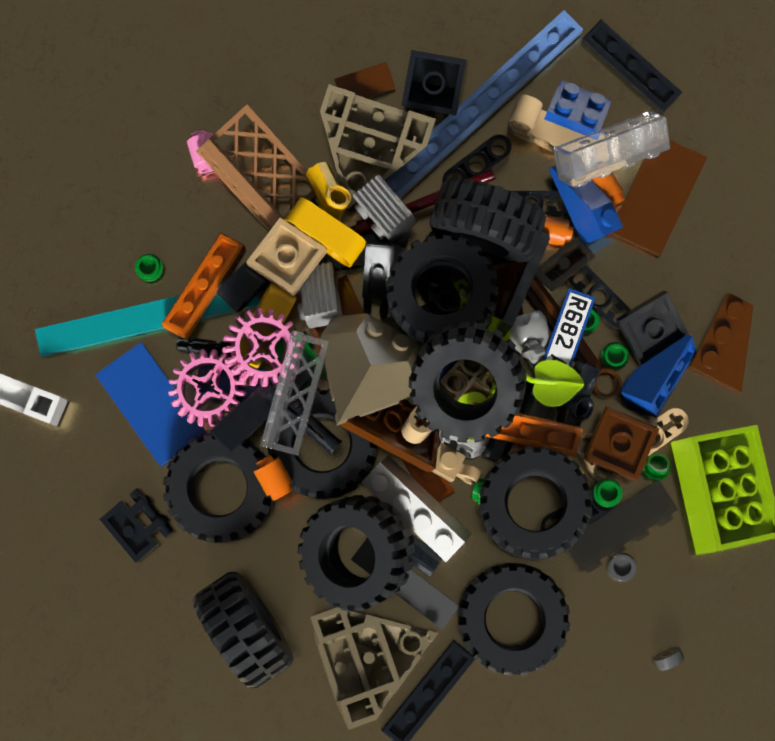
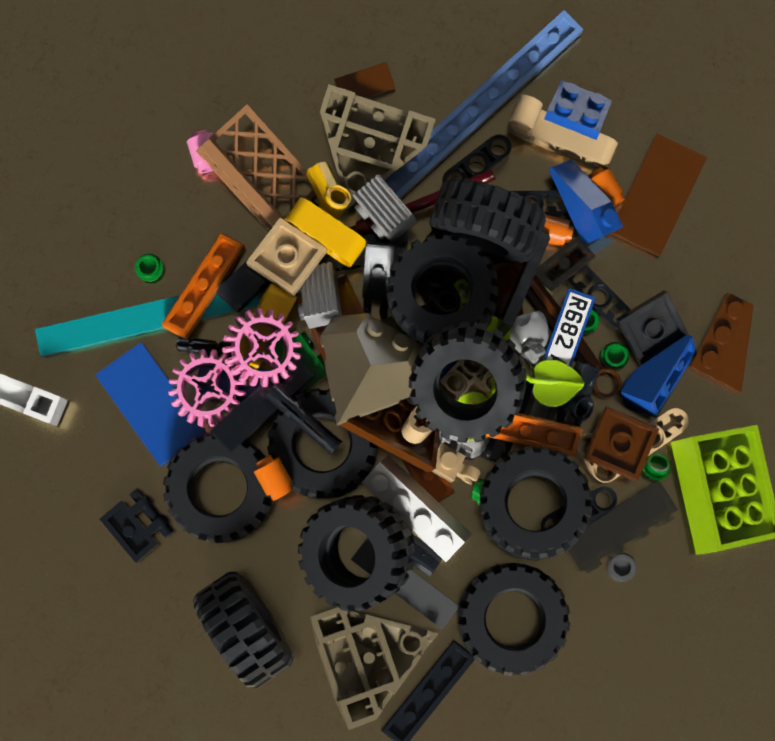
(284, 389): clear fence -> none
(434, 82): black slope -> none
(607, 492): green plate -> none
(612, 148): clear brick -> none
(631, 66): black tile -> none
(669, 658): dark grey tile -> none

